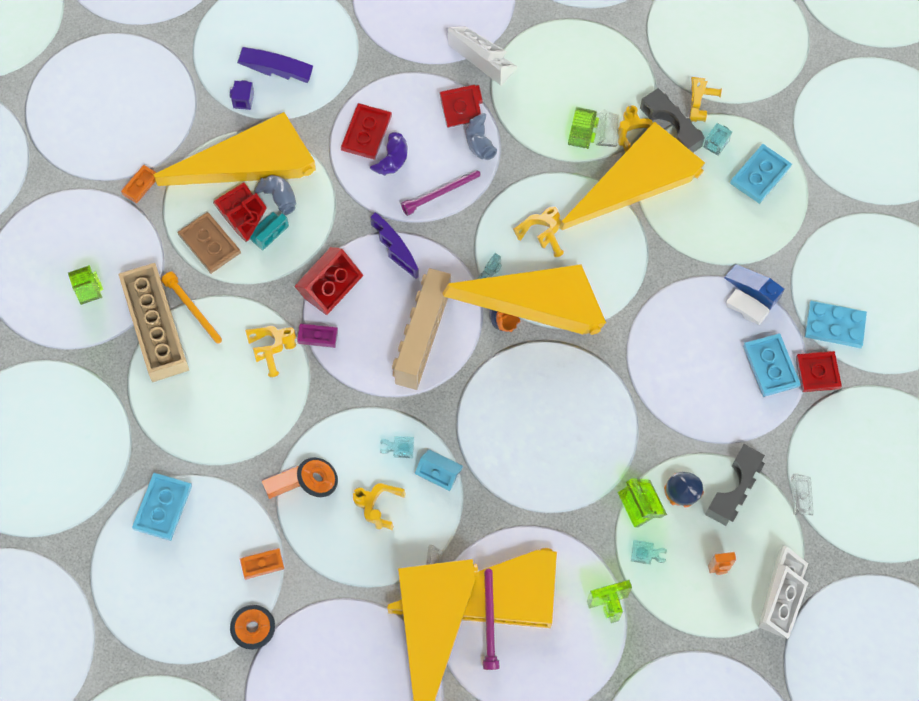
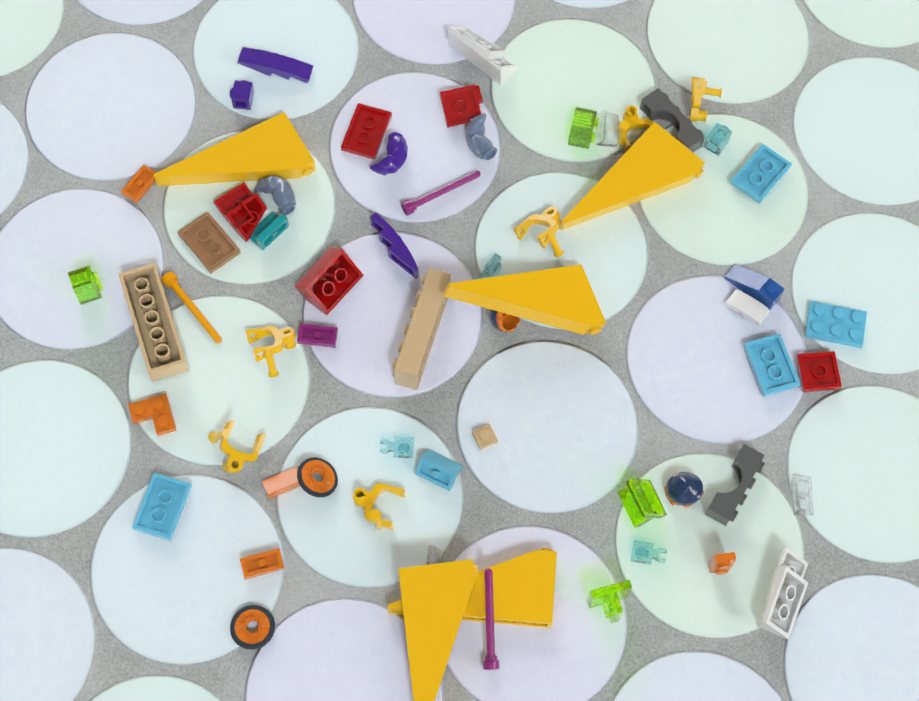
(156, 409): none -> orange plate
(235, 458): none -> yellow piece
(485, 437): none -> tan plate

